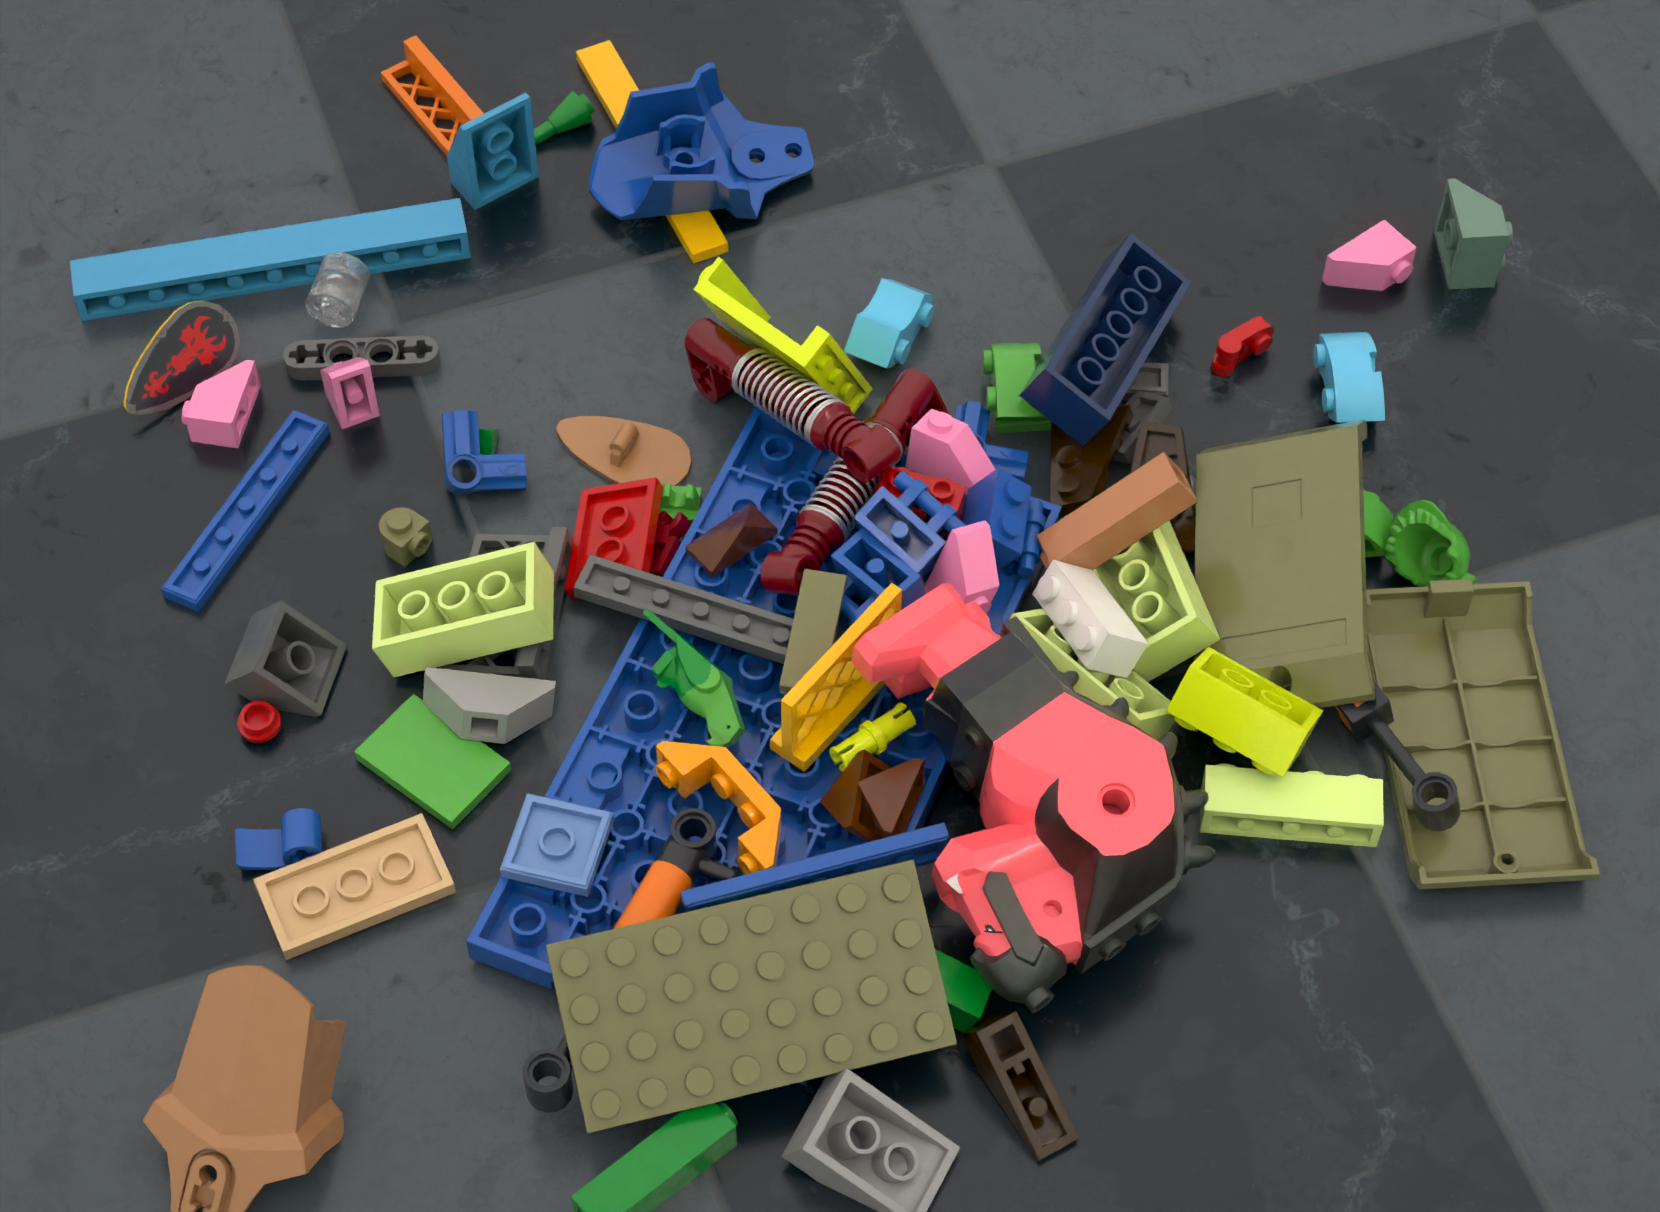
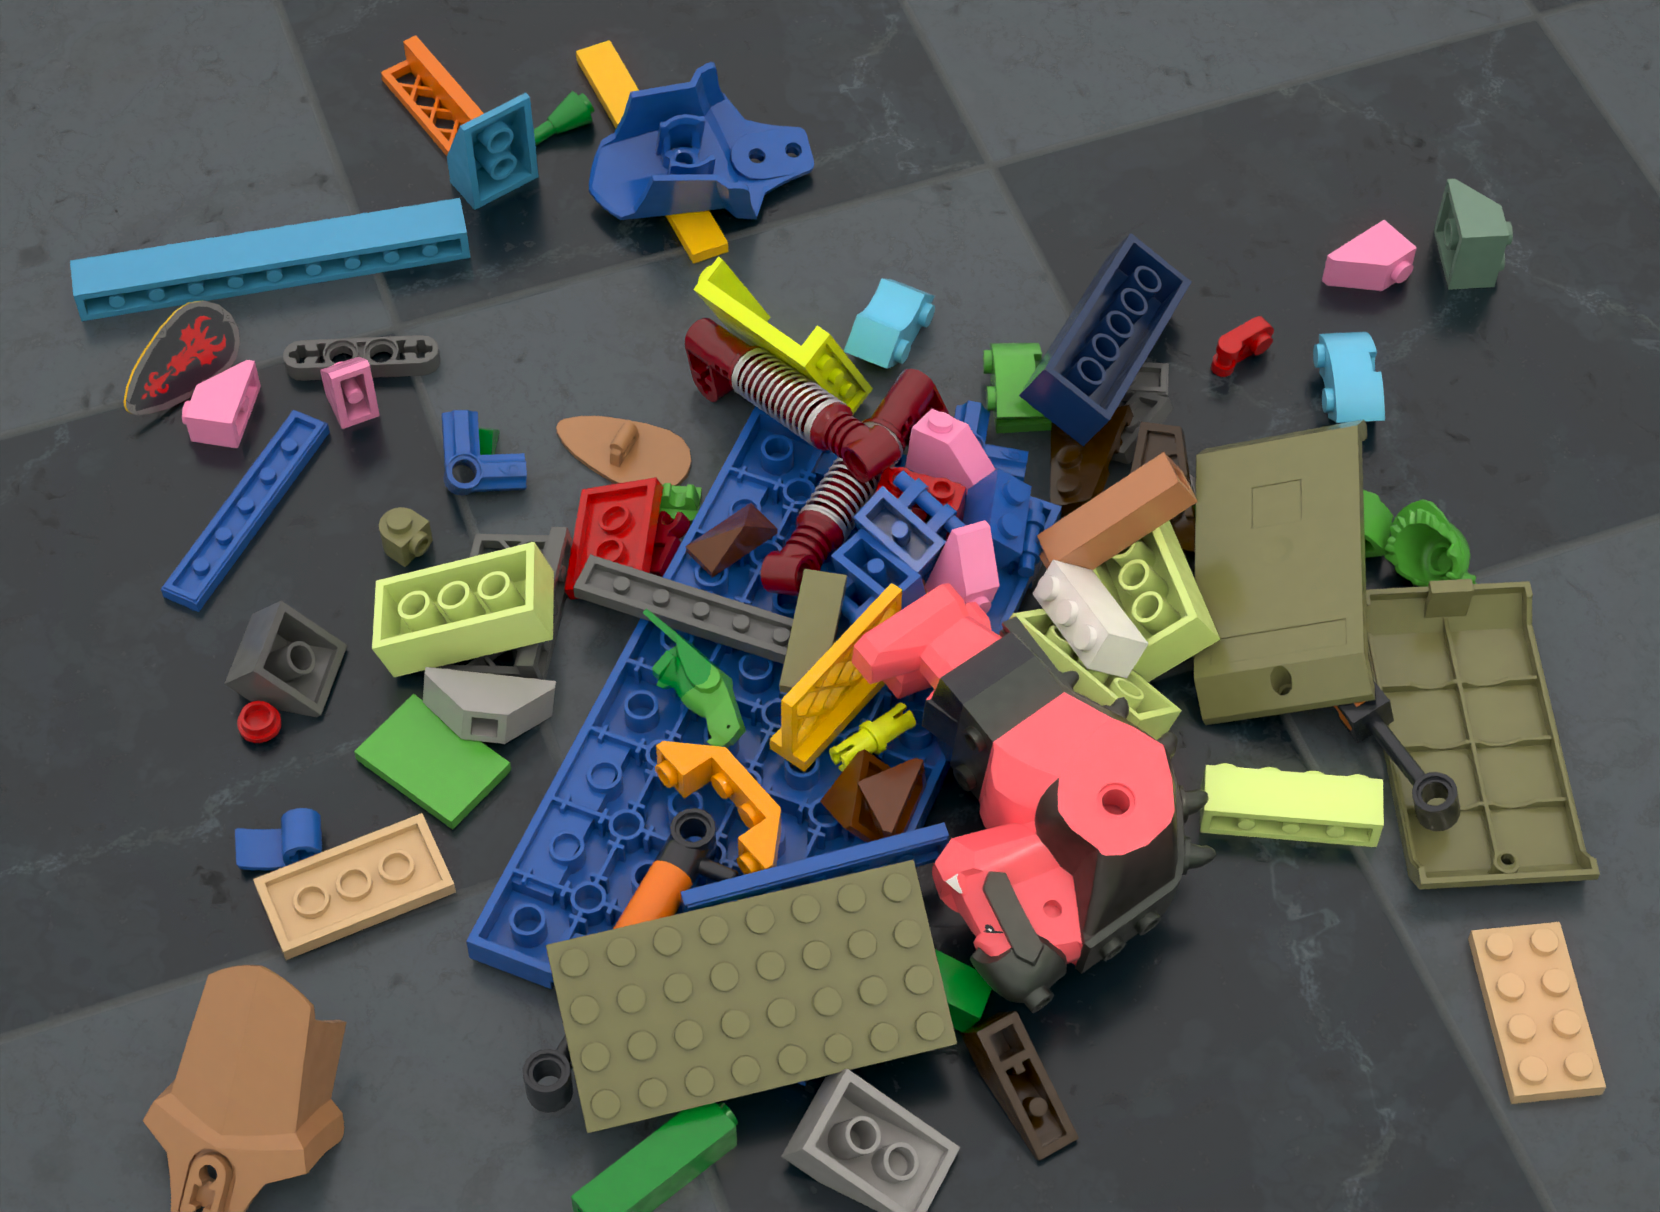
(337, 290): clear wheel -> none
(557, 845): medium blue tile -> none
(1243, 712): neon yellow brick -> none
(1536, 1013): none -> tan plate

